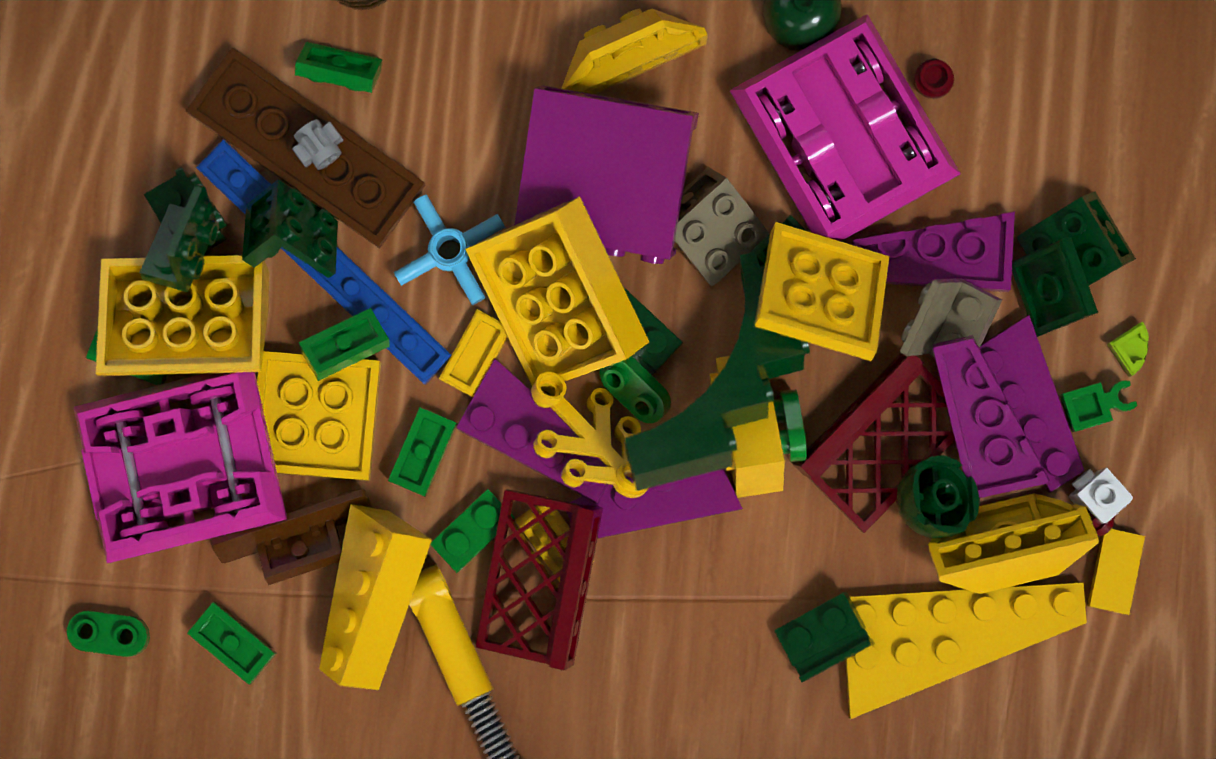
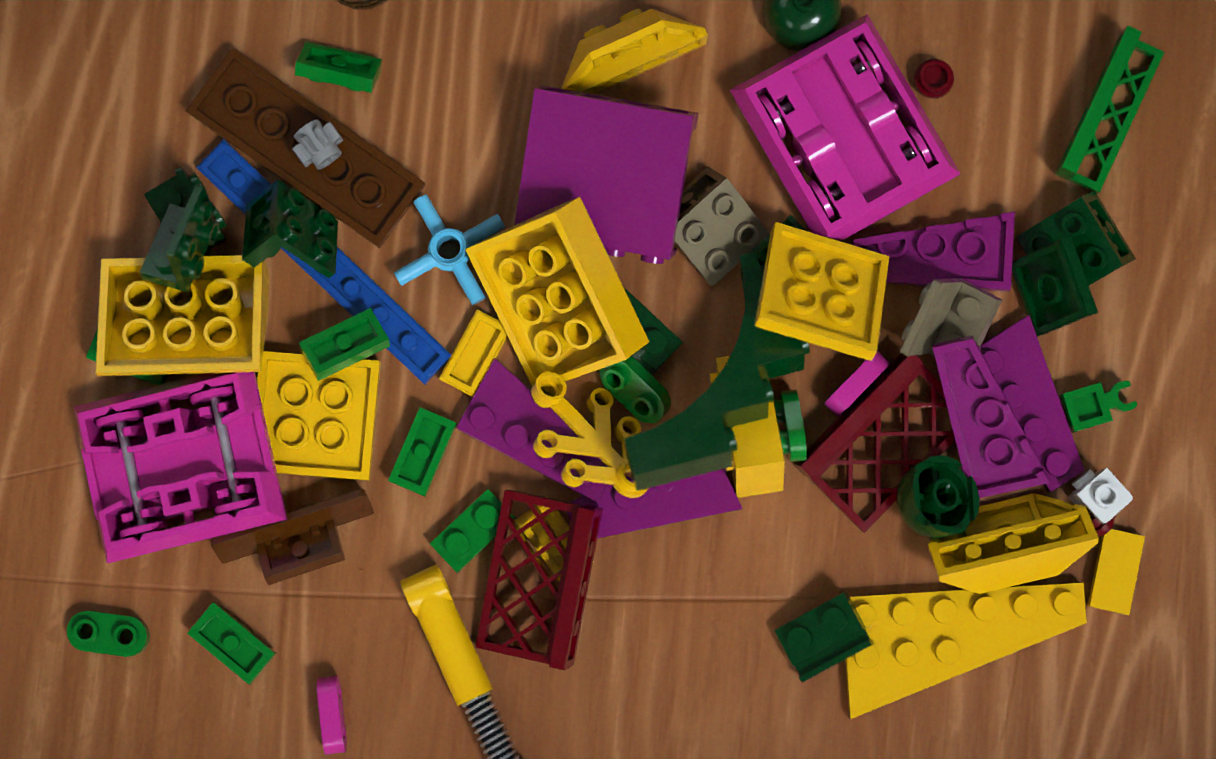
(331, 715): none -> dark pink beam
(371, 595): yellow wedge -> none
(856, 384): none -> dark pink beam
(1100, 101): none -> green fence
(1131, 348): lime tile -> none

